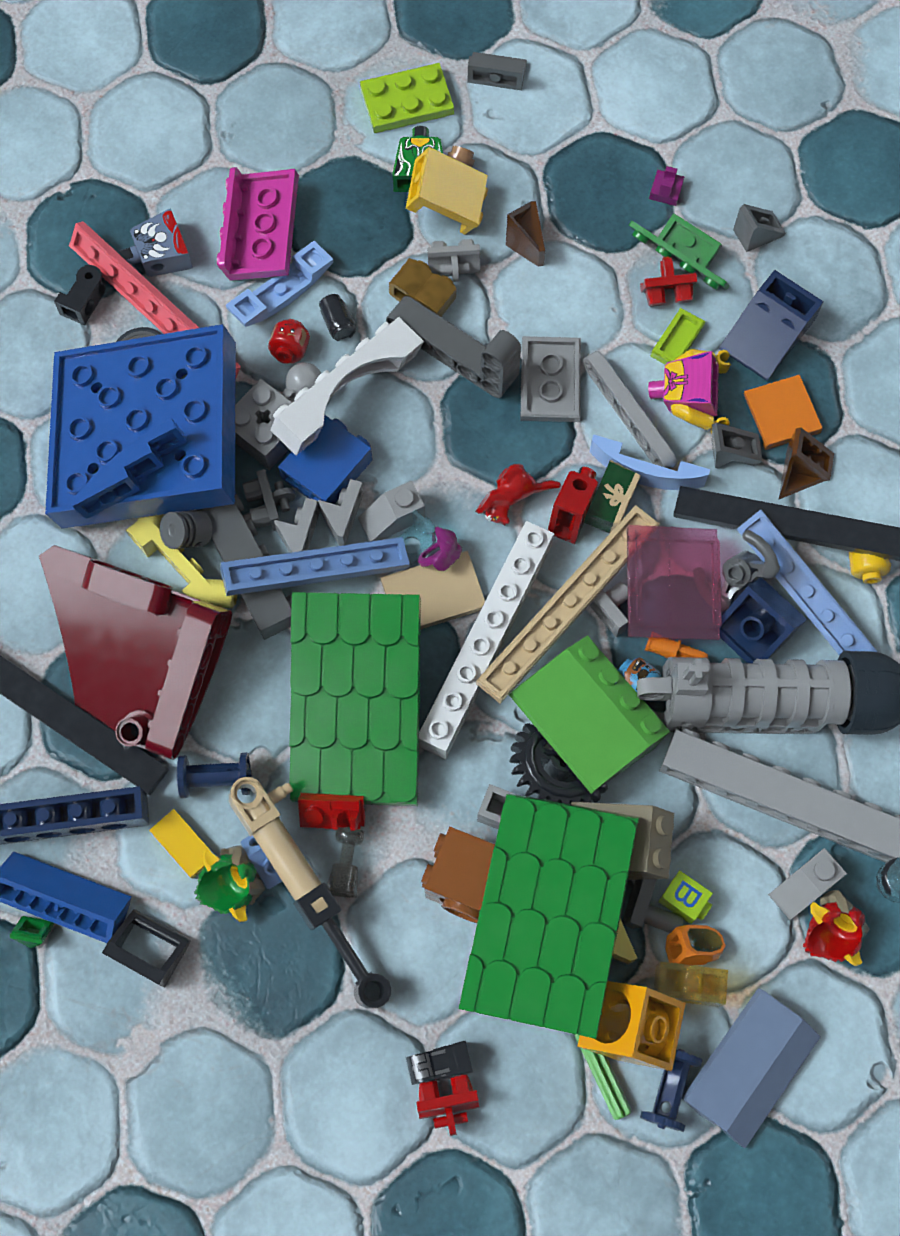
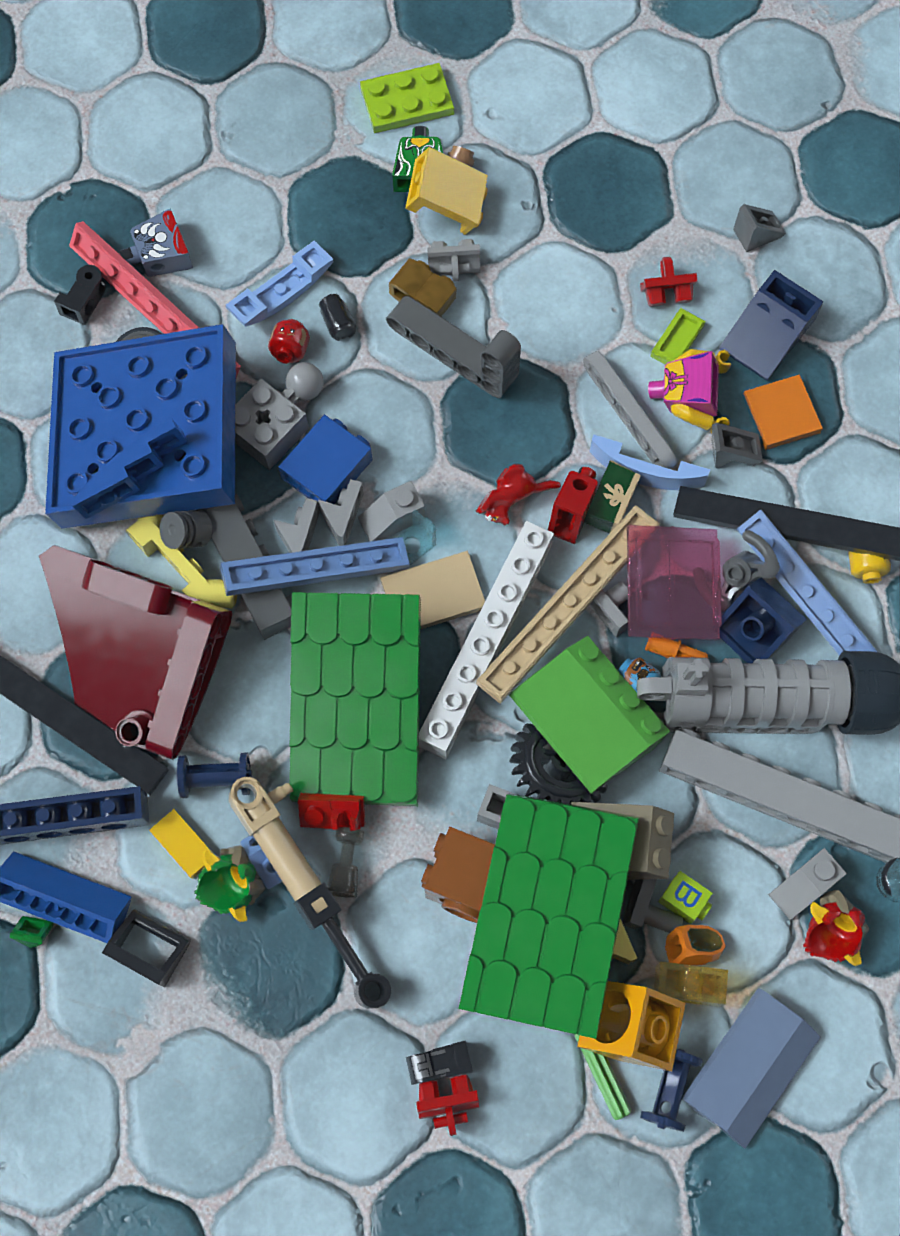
(258, 224): dark pink bracket -> none
(259, 489): dark grey hips -> none
(386, 352): white arch -> none
(447, 555): magenta piece -> none
(496, 71): dark grey panel -> none
(525, 233): reddish brown slope -> none
(550, 379): light grey tile -> none
(667, 186): magenta tile -> none
(687, 244): green bracket -> none
(805, 463): reddish brown slope -> none

